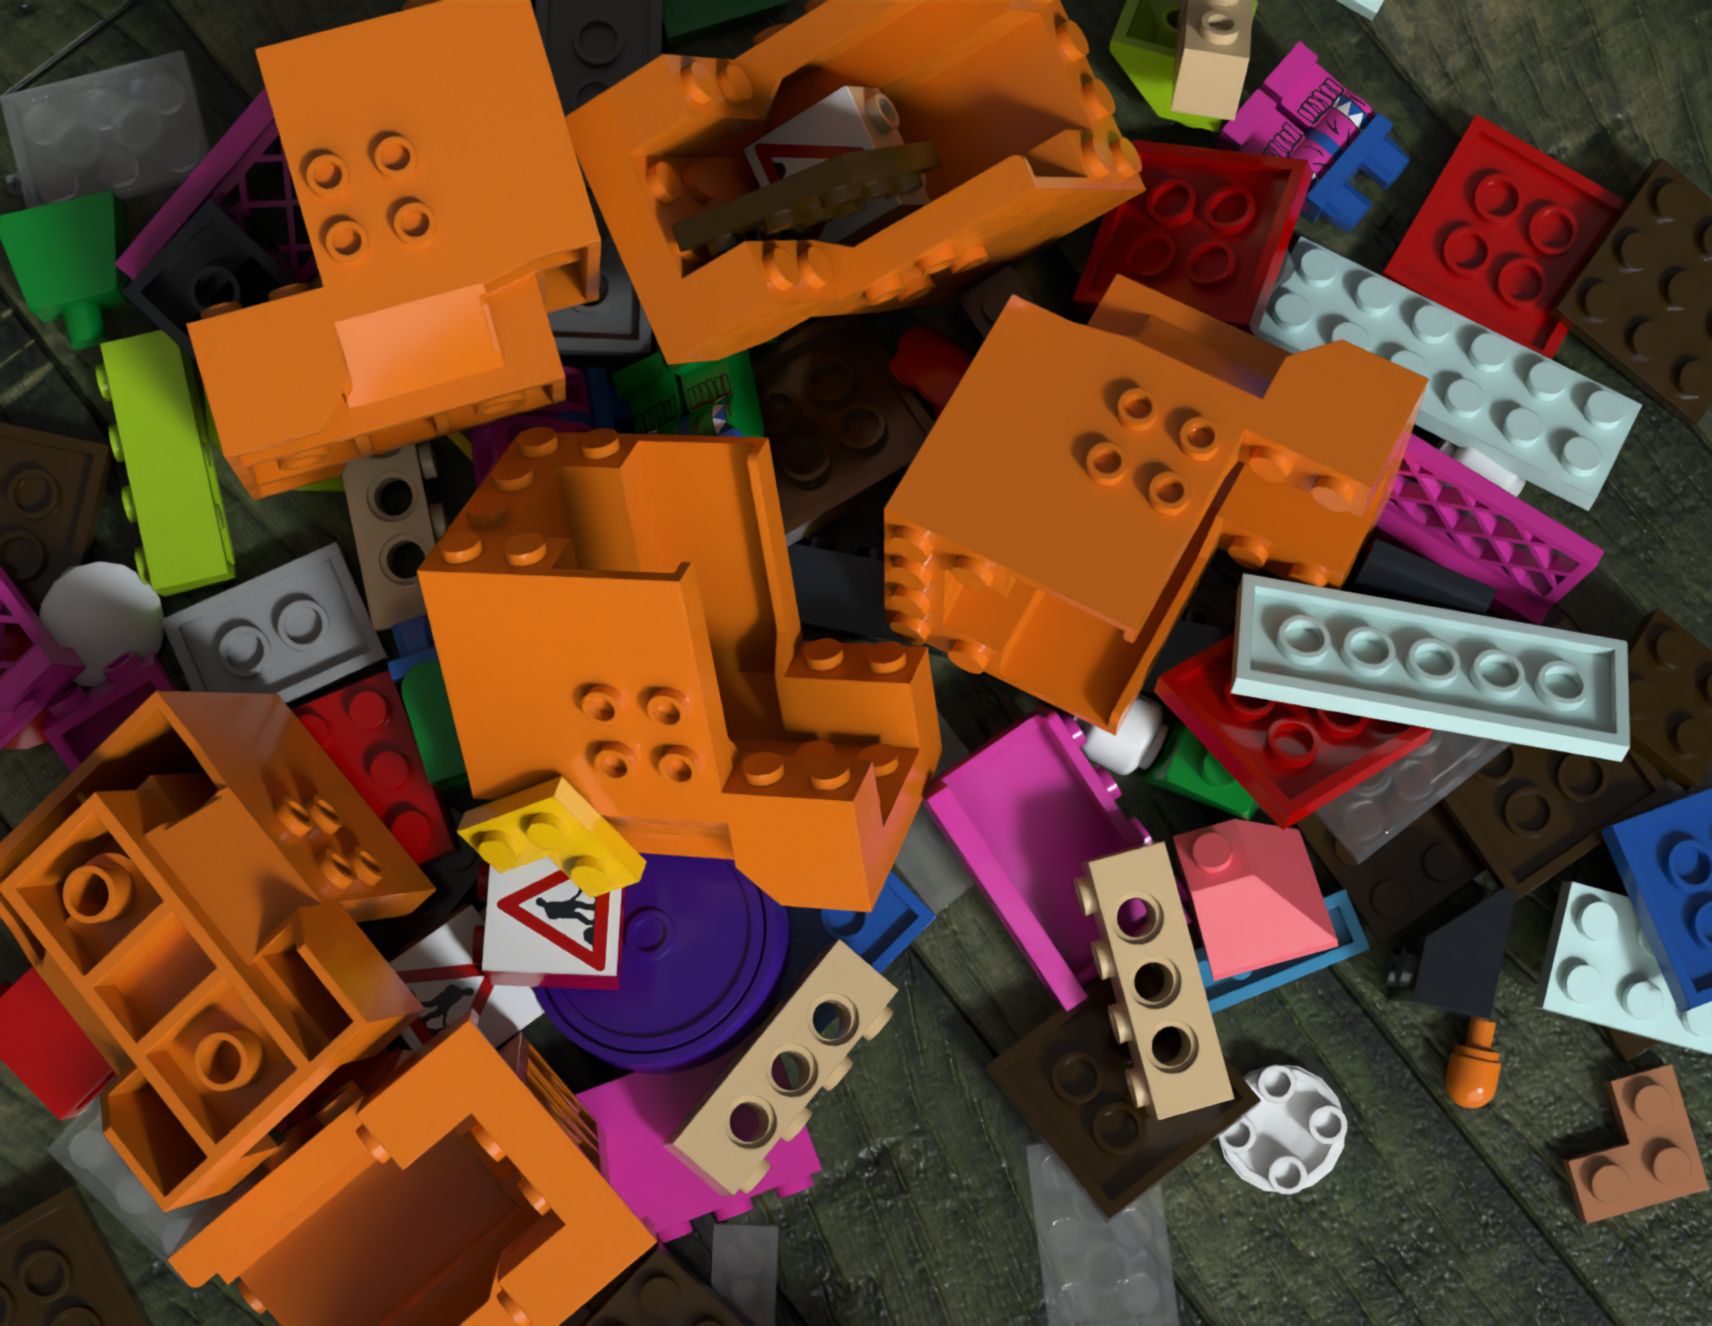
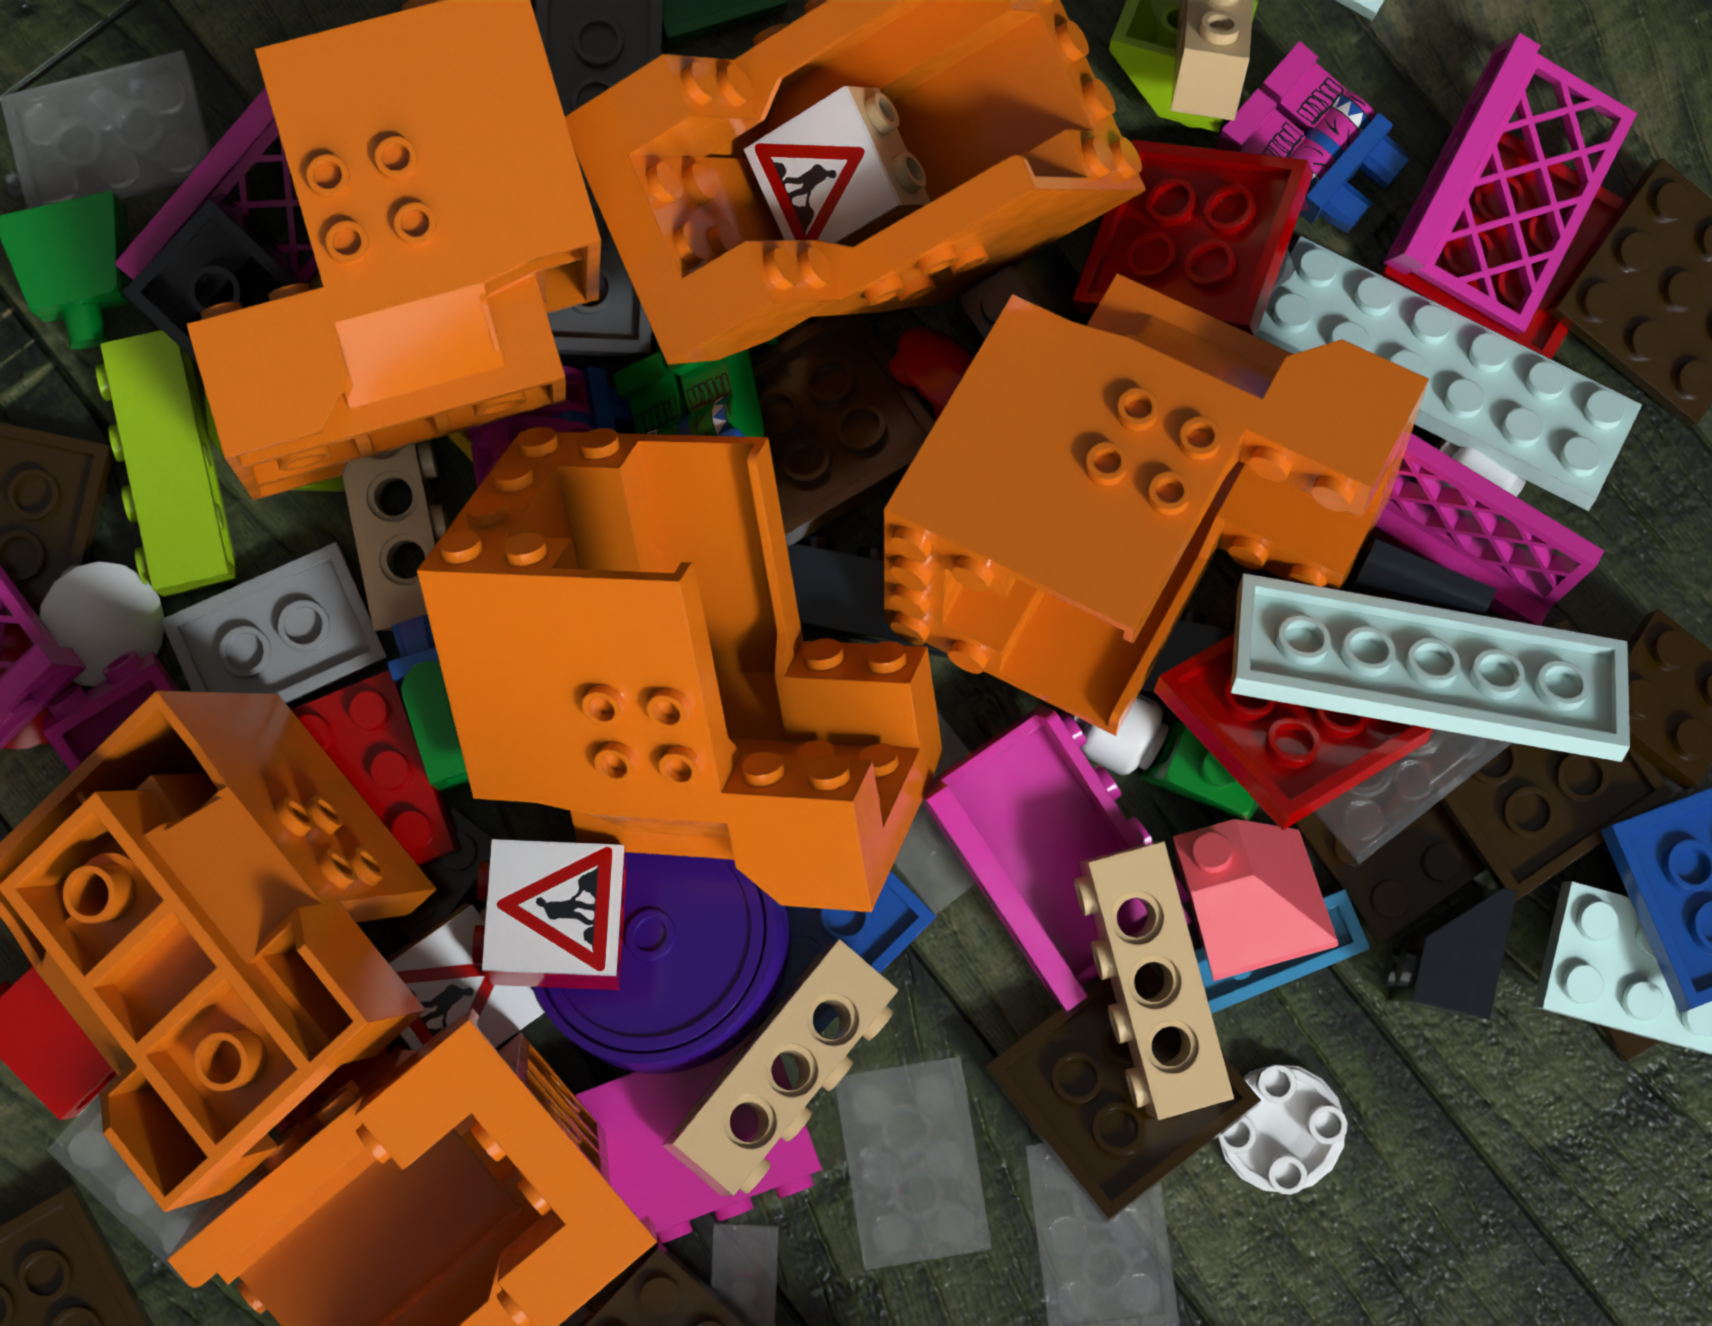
(558, 825): yellow plate -> none
(819, 193): dark brown plate -> none
(912, 1163): none -> clear plate
(1463, 160): none -> dark pink fence
(1474, 1067): orange cylinder -> none
(1656, 1154): nougat plate -> none

